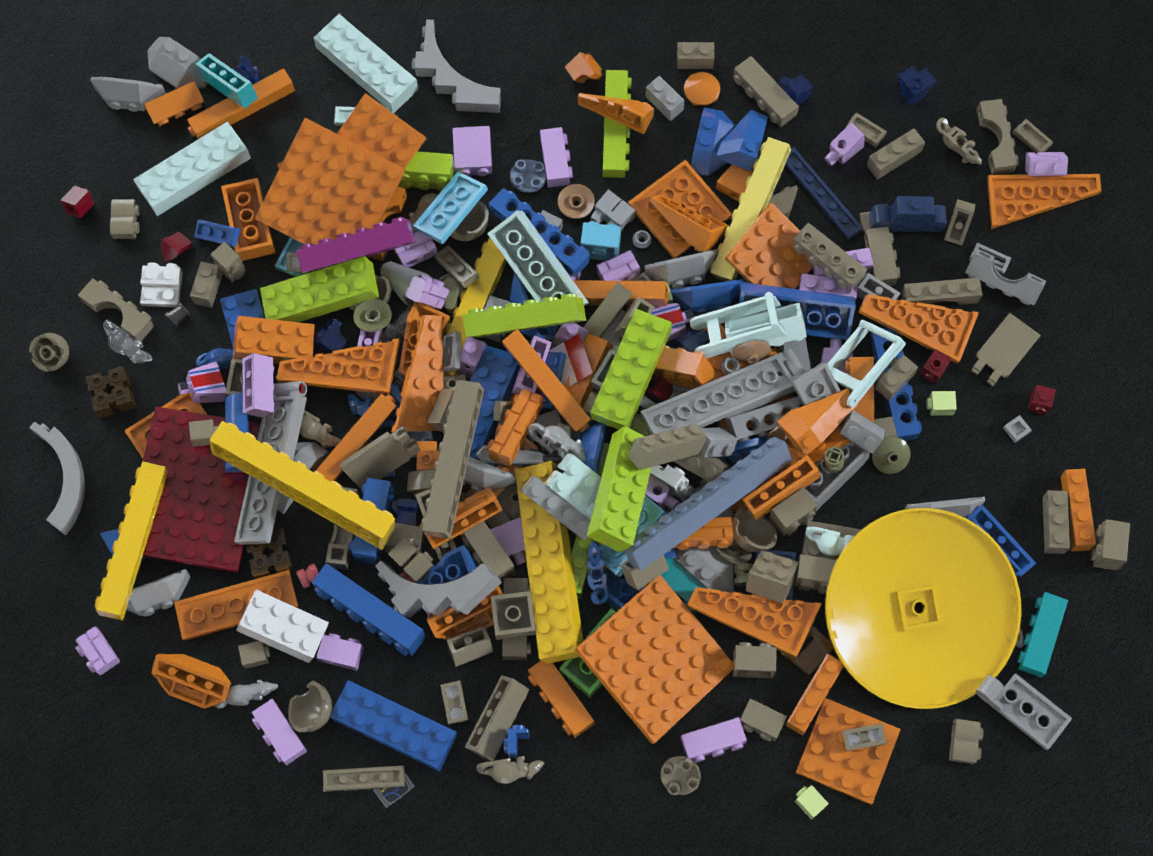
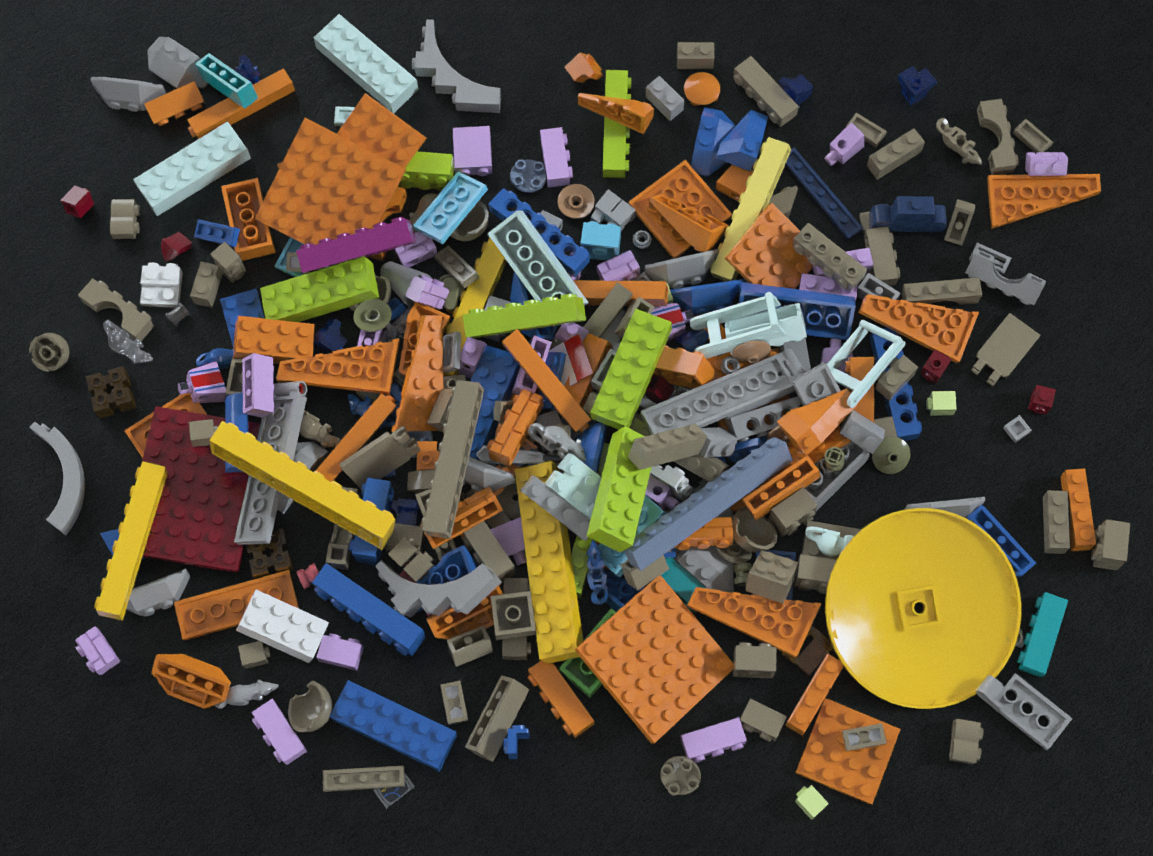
(396, 308): none -> blue plate
(507, 772): dark tan animal -> none

